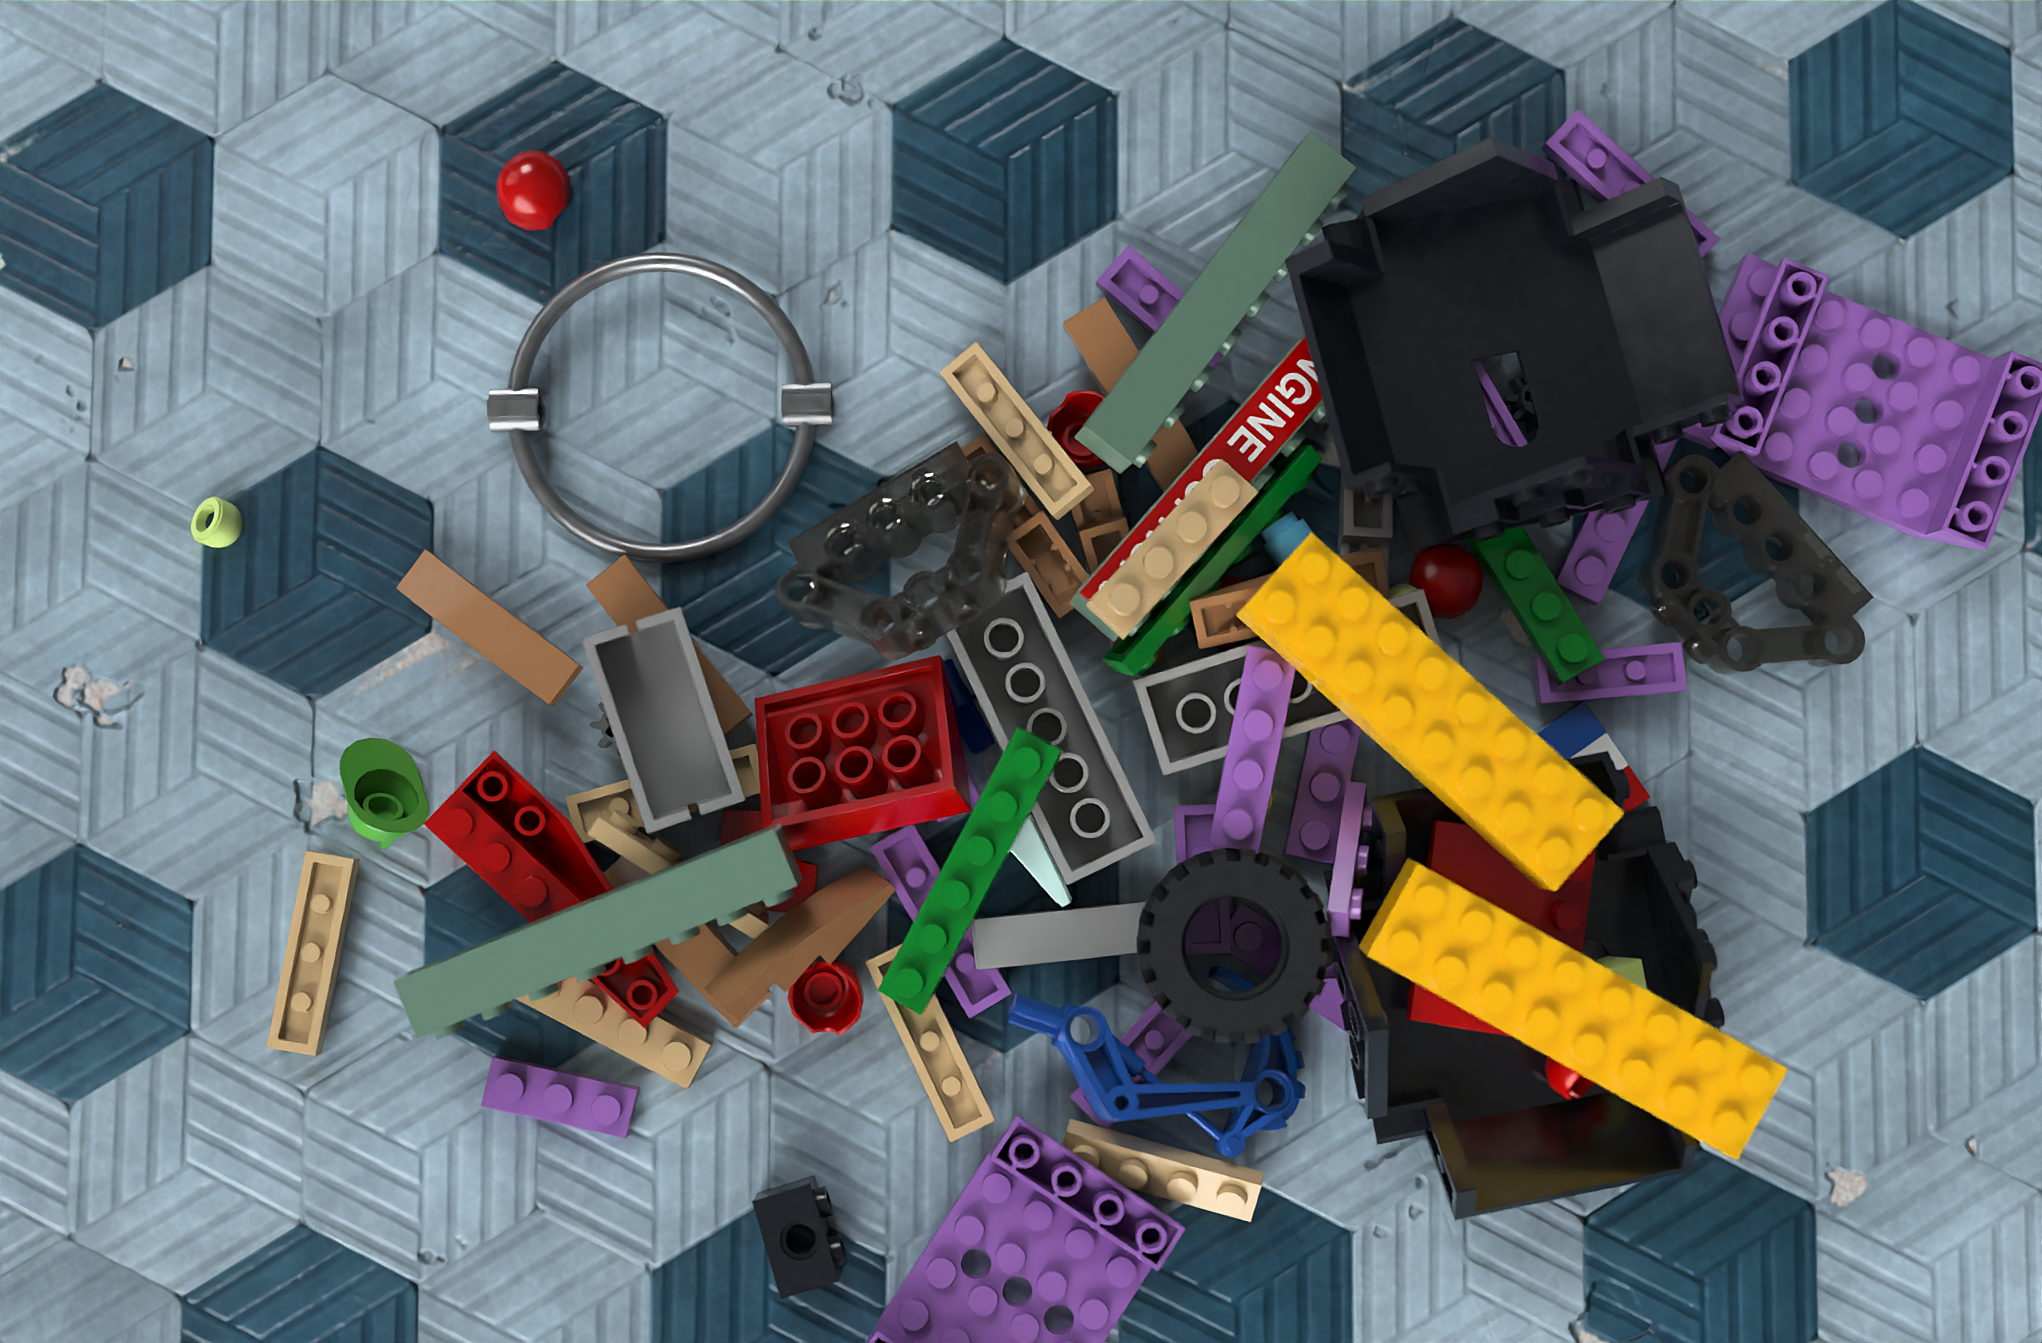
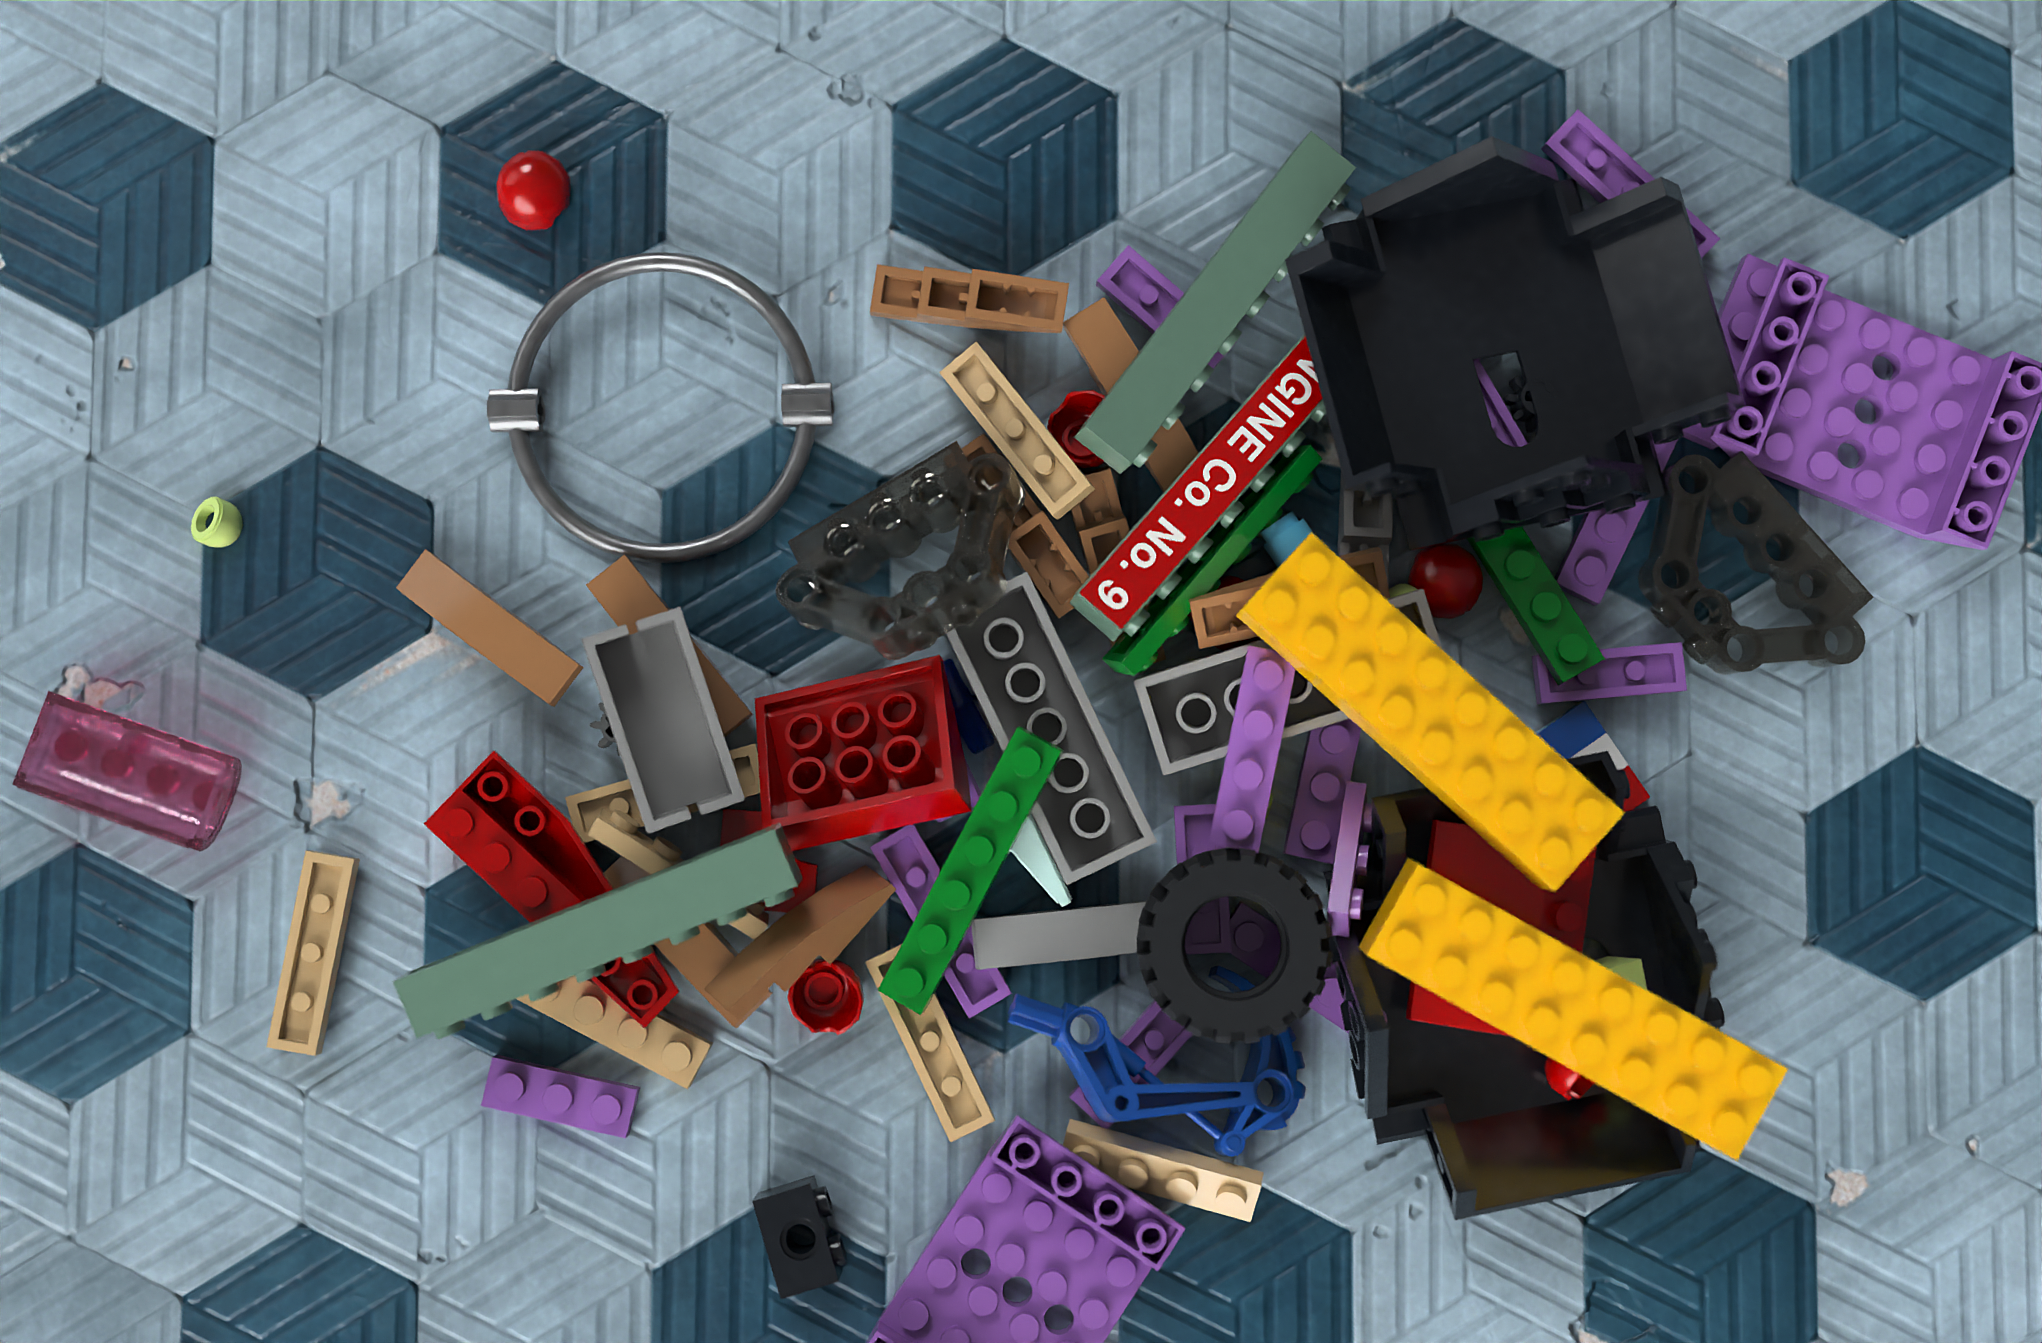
(128, 773): none -> clear pink container
(382, 790): bright green piece -> none
(969, 299): none -> medium nougat slope
(1171, 549): tan plate -> none

